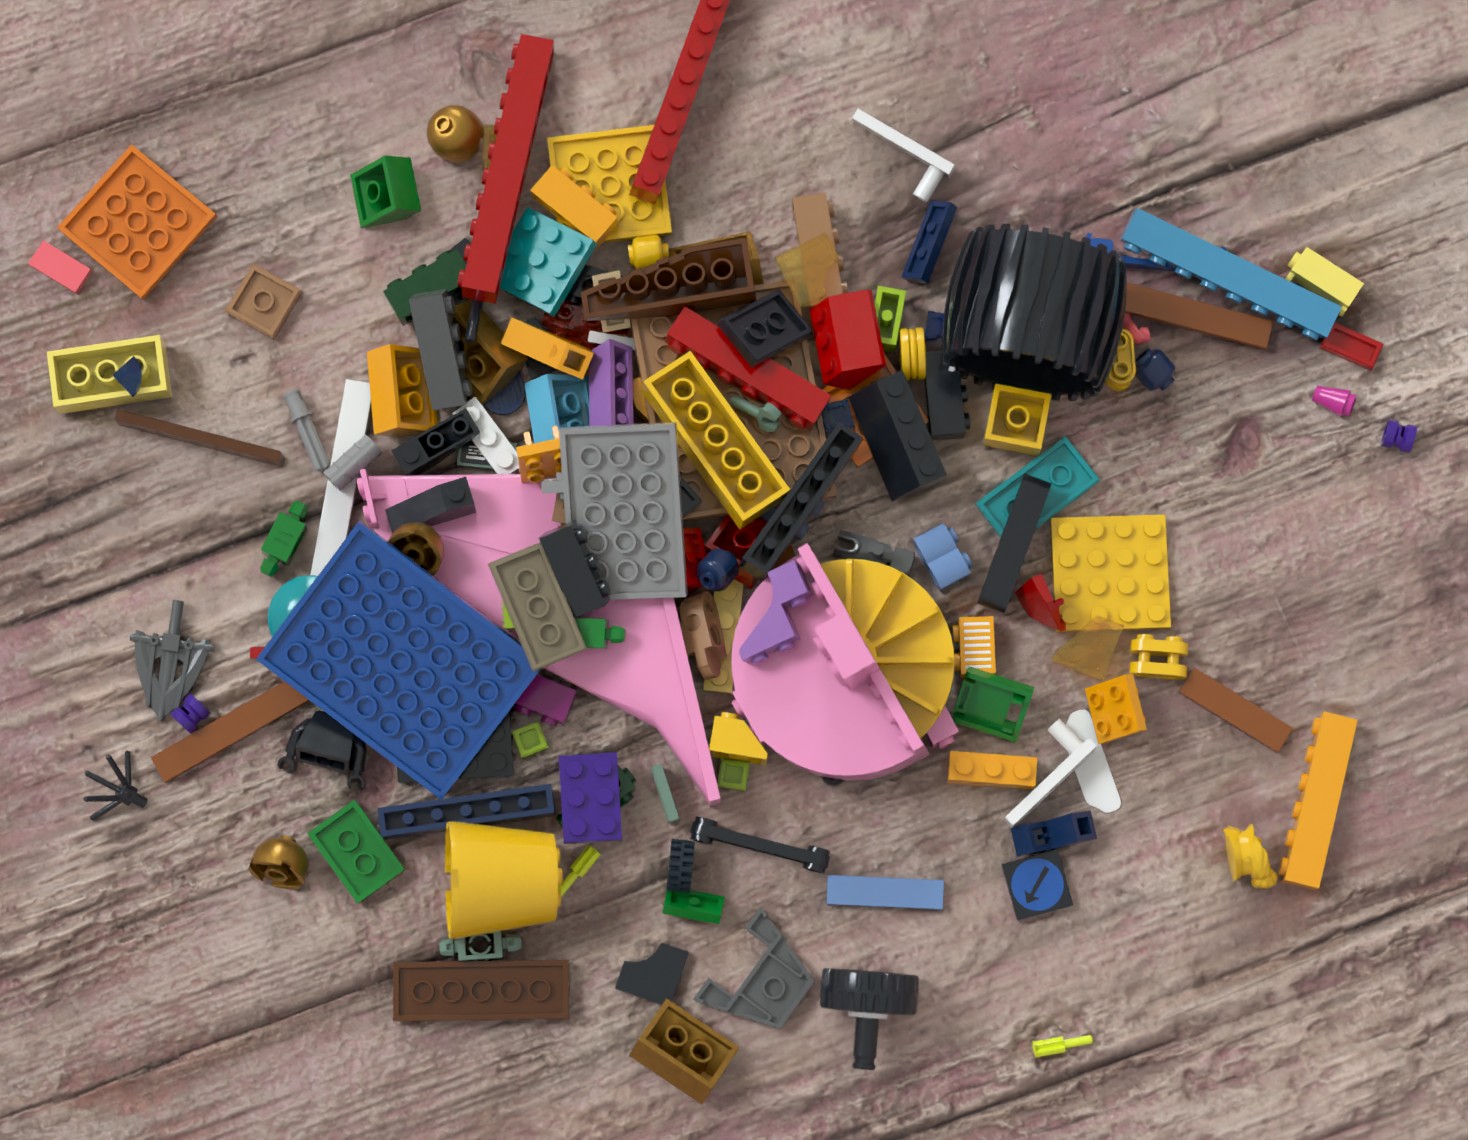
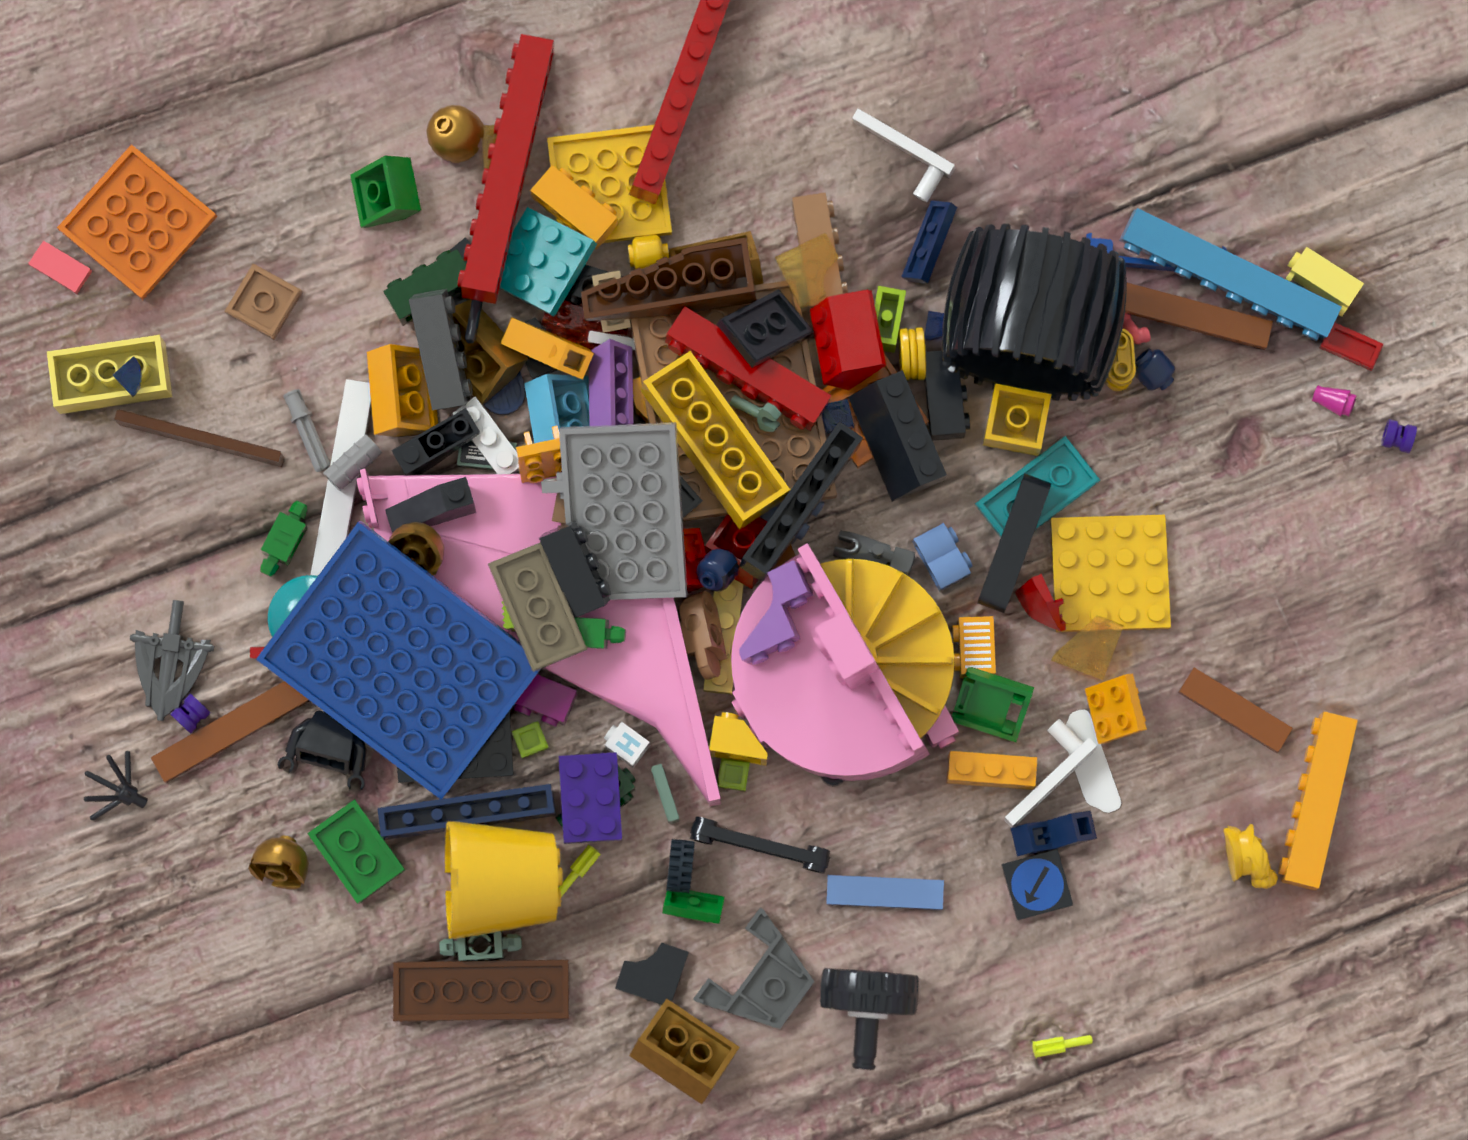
(627, 744): none -> white brick
(1171, 648): yellow brick -> none

